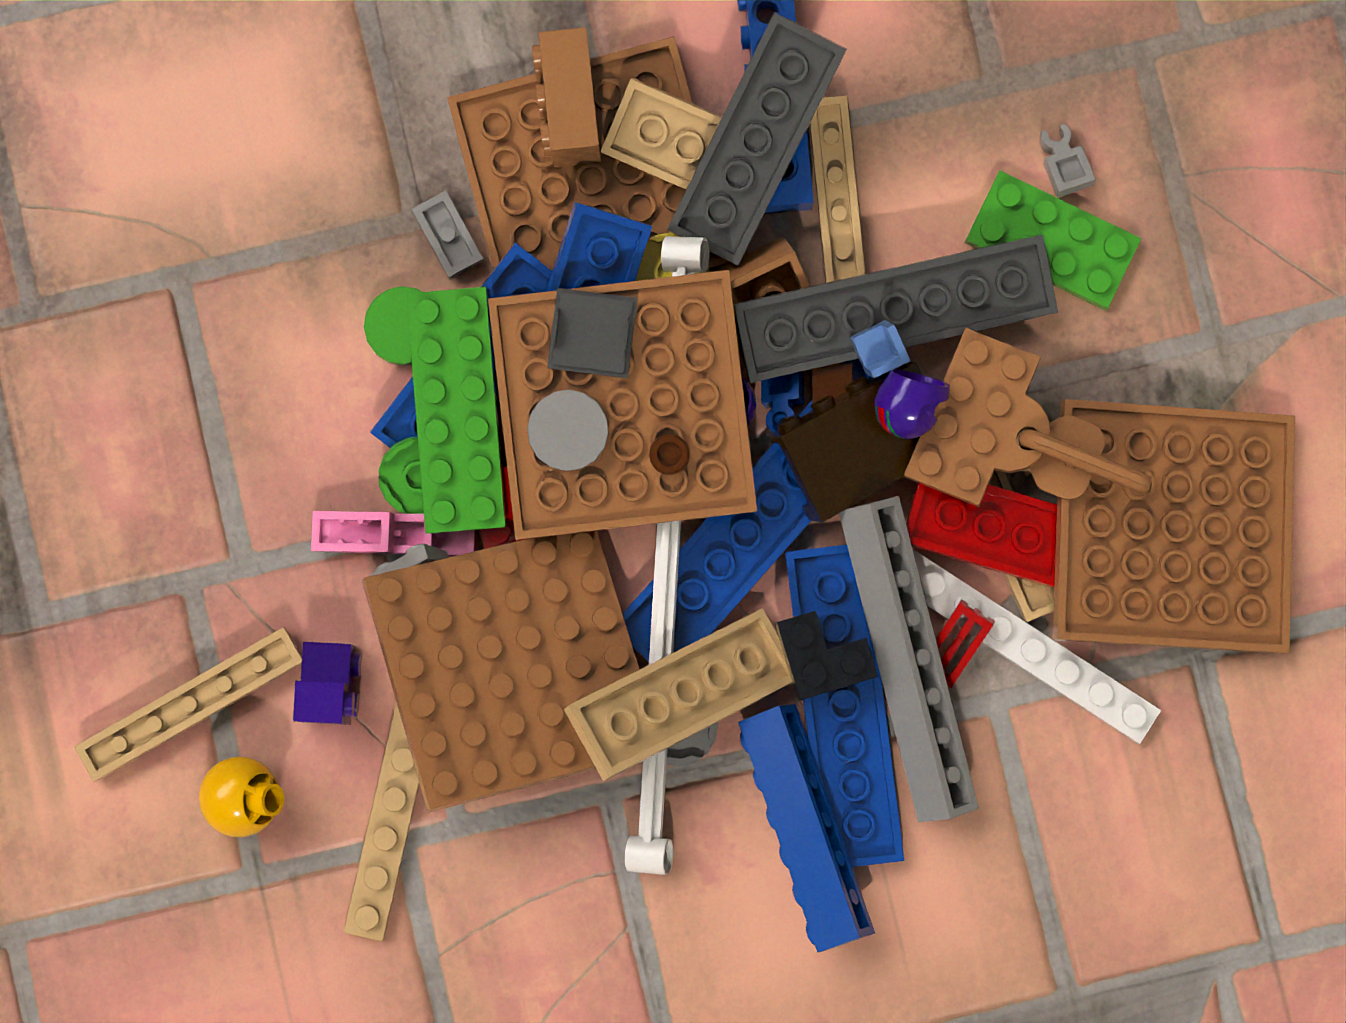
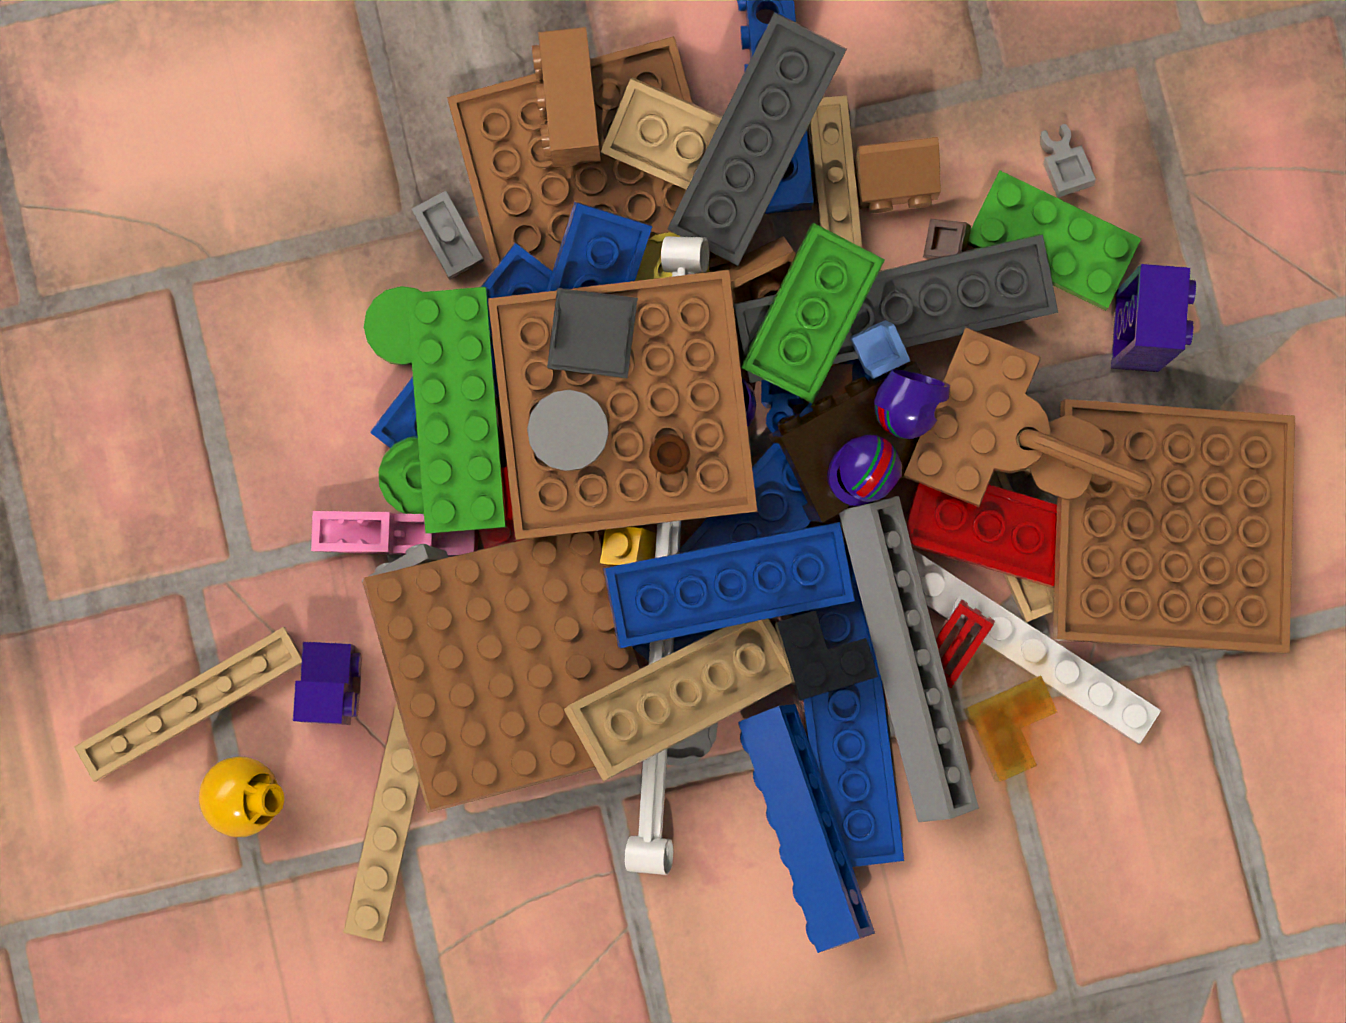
(627, 545): none -> yellow brick
(728, 584): none -> blue plate
(812, 313): none -> bright green tile
(867, 470): none -> dark purple helmet
(898, 174): none -> medium nougat slope
(946, 238): none -> reddish brown tile
(999, 722): none -> clear yellow brick
(1152, 317): none -> dark purple brick

